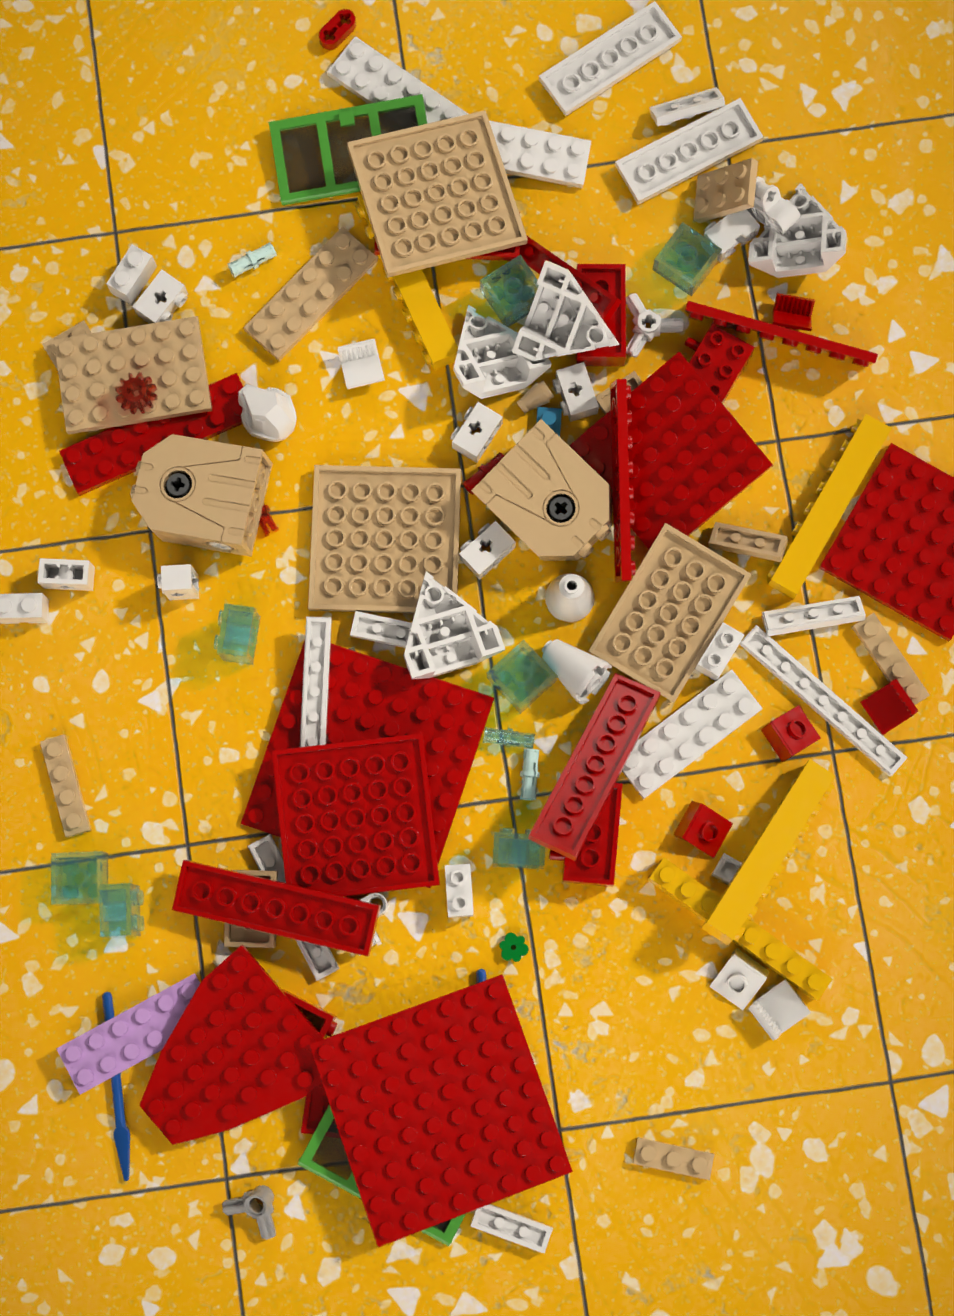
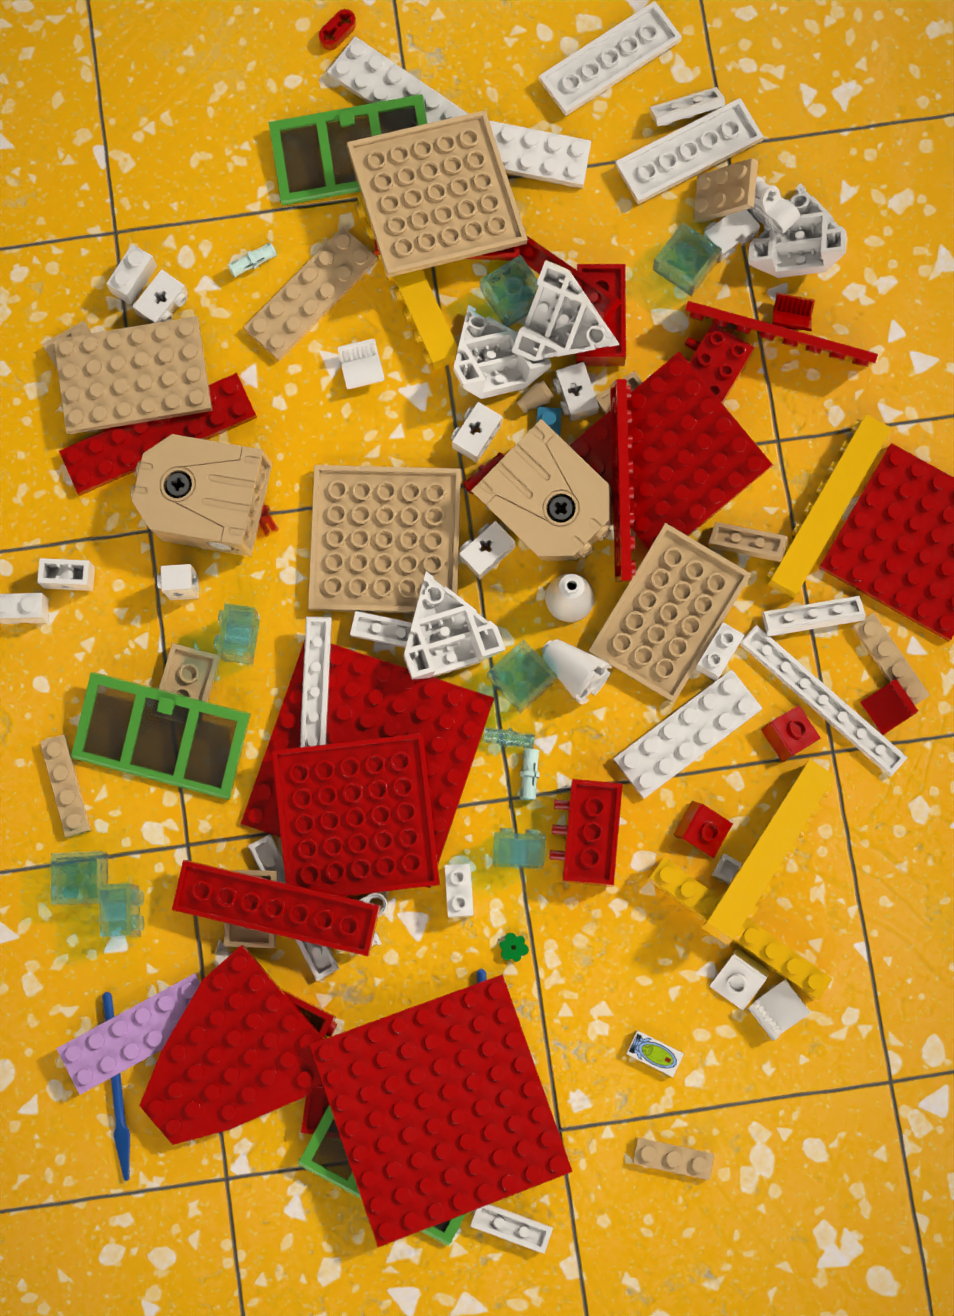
(145, 396): clear red gear -> none
(160, 735): none -> door
(190, 672): none -> tan plate
(252, 1208): light grey axle -> none
(267, 412): white helmet -> none
(594, 766): red plate -> none
(655, 1053): none -> tile
(657, 324): white bush -> none

